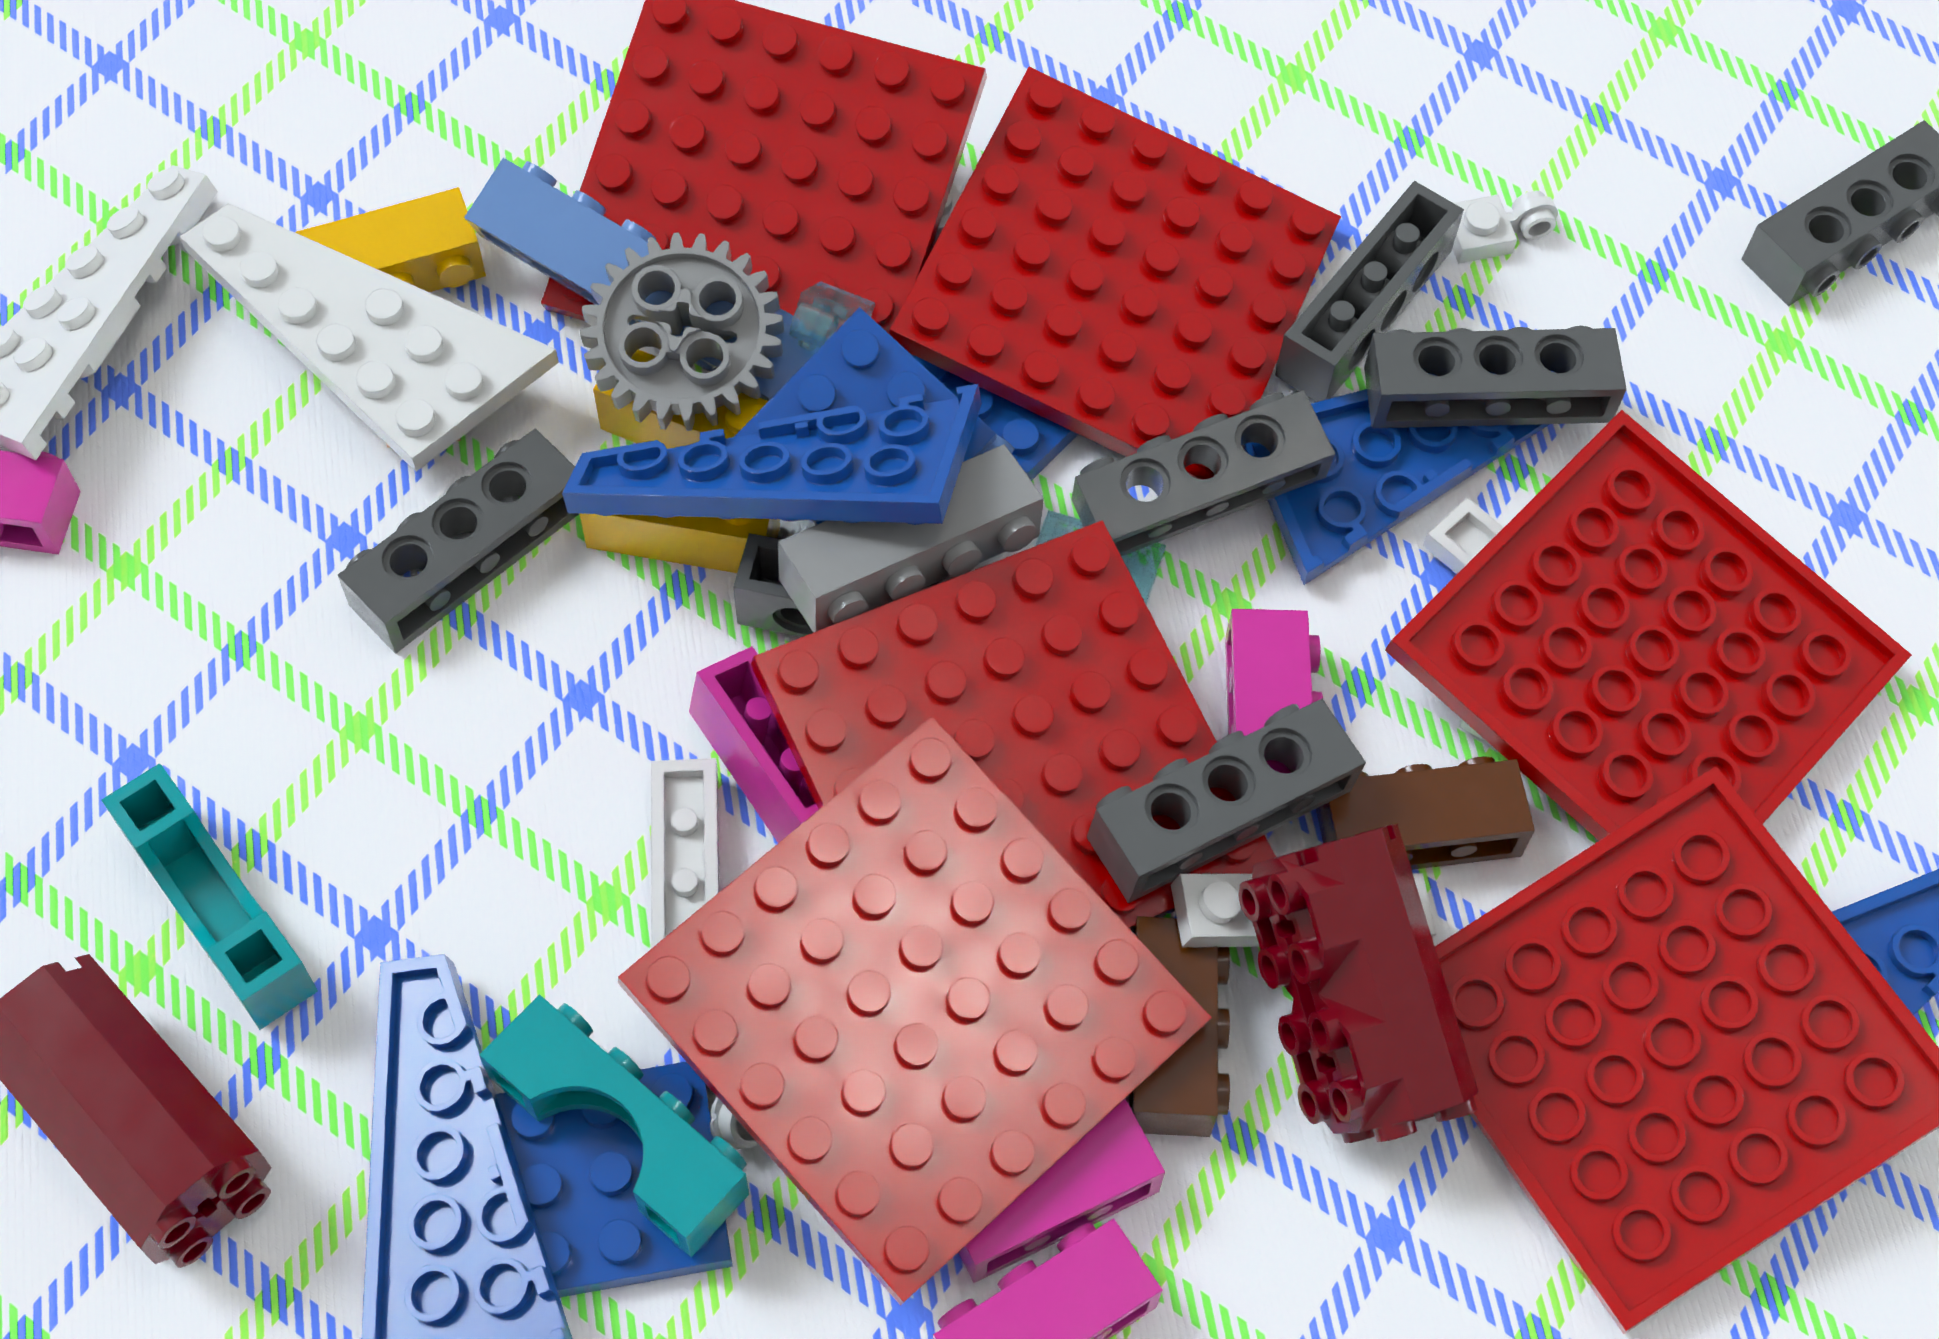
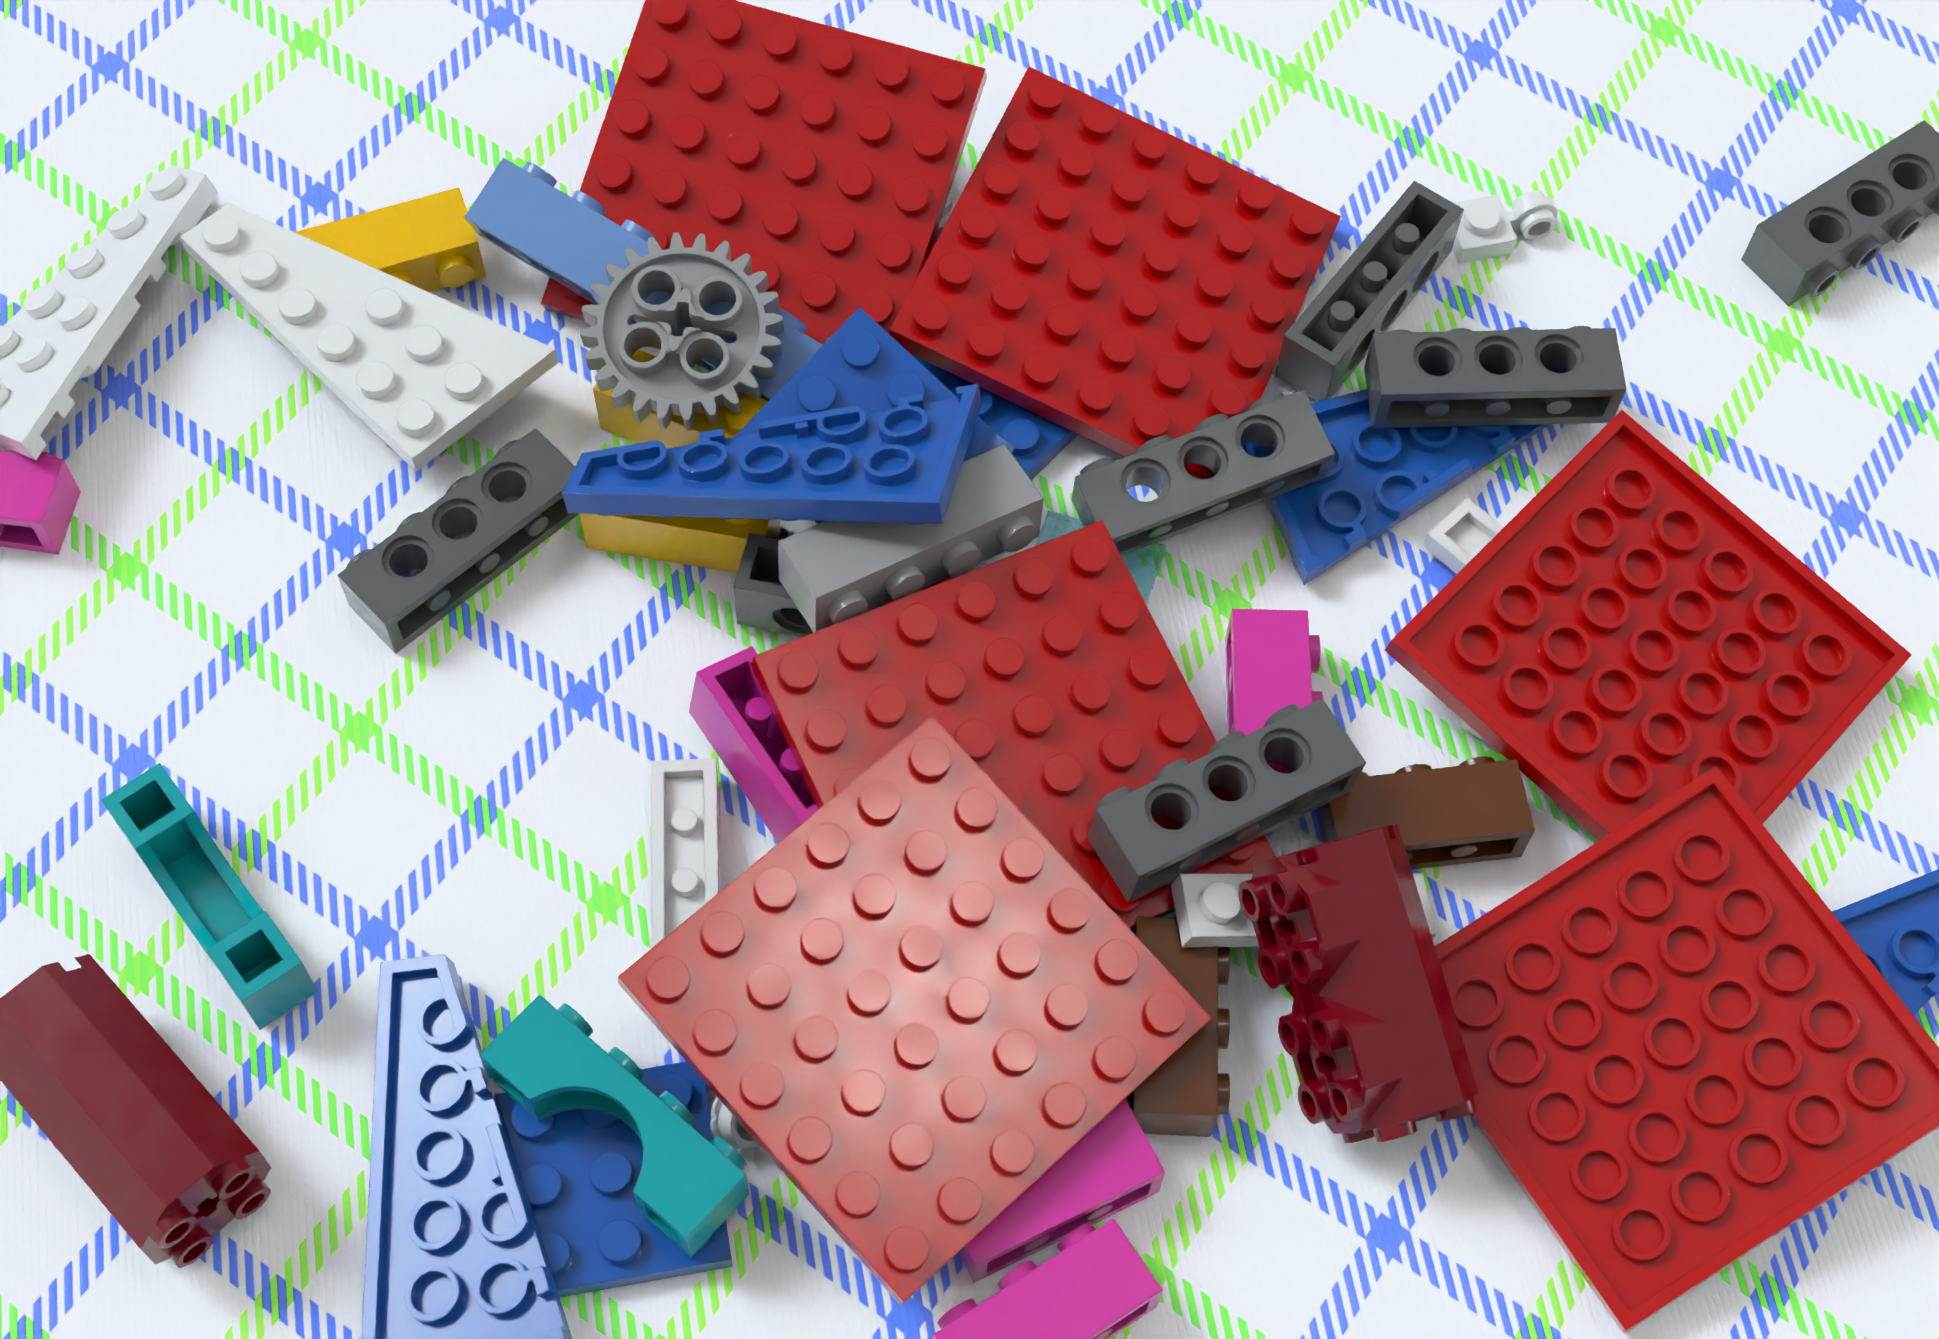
(822, 312): clear light blue plate -> none

